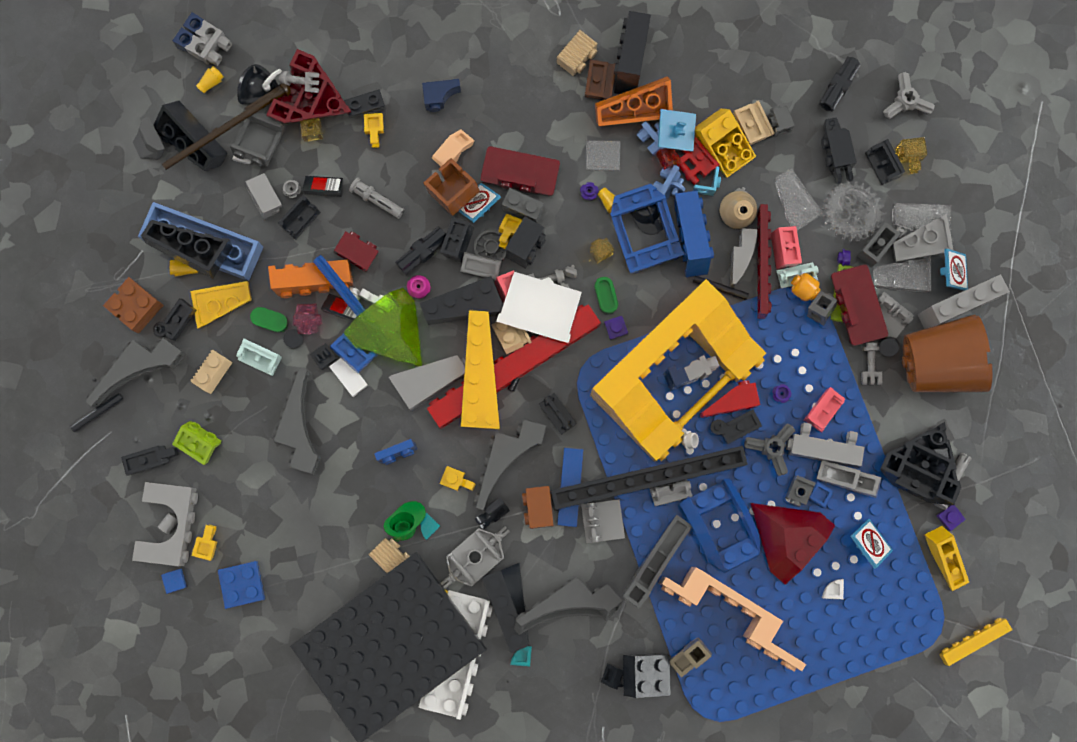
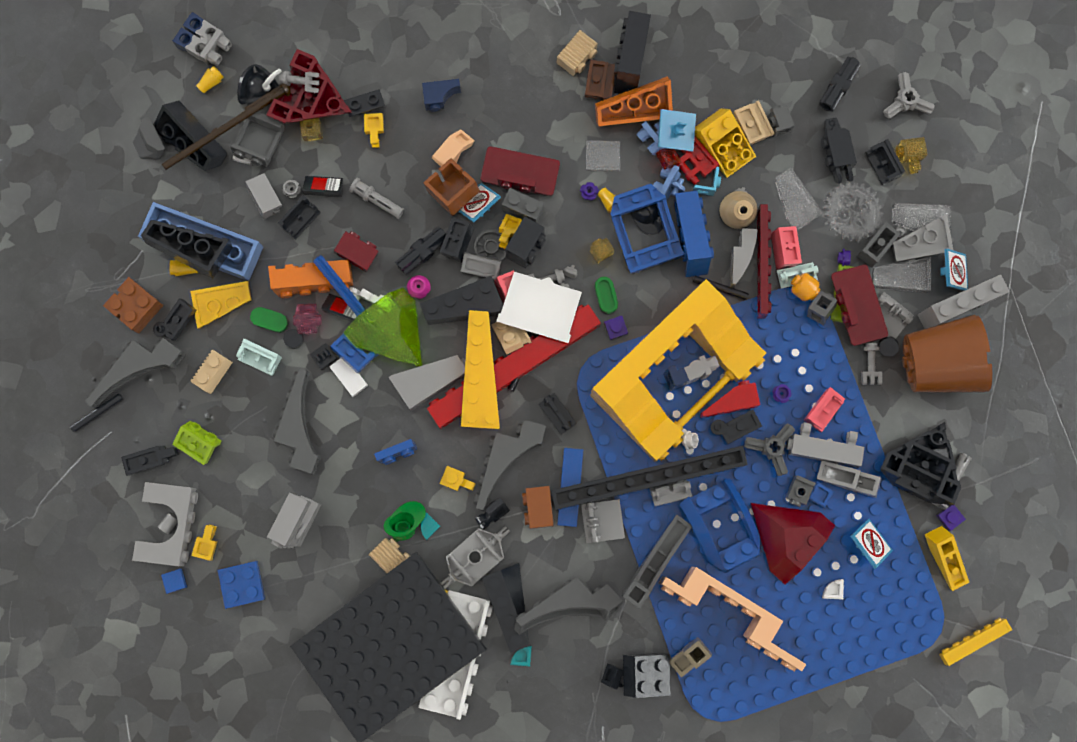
(293, 521): none -> light grey arch

